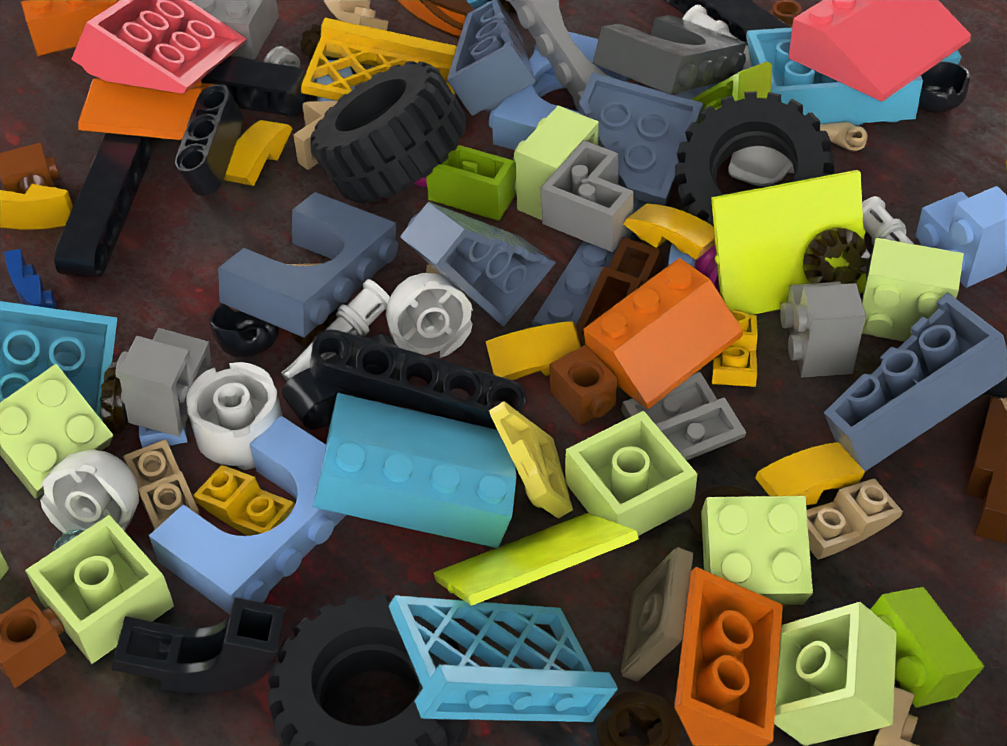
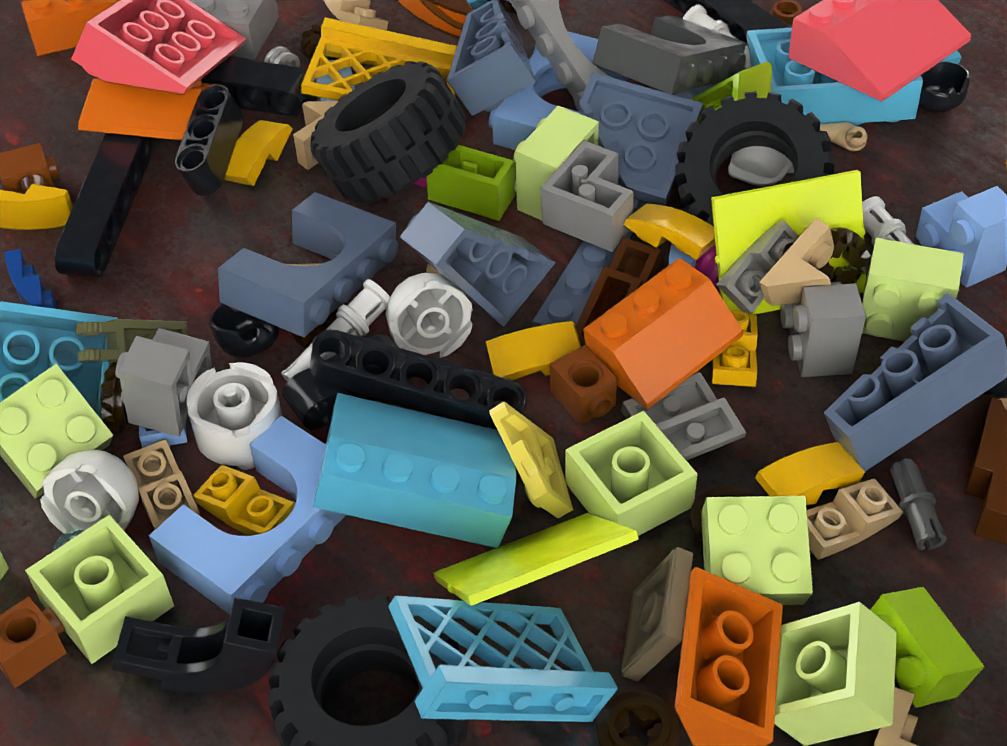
(121, 335): none -> olive hinge
(743, 279): none -> light grey slope
(798, 266): none -> tan slope
(917, 505): none -> dark grey axle

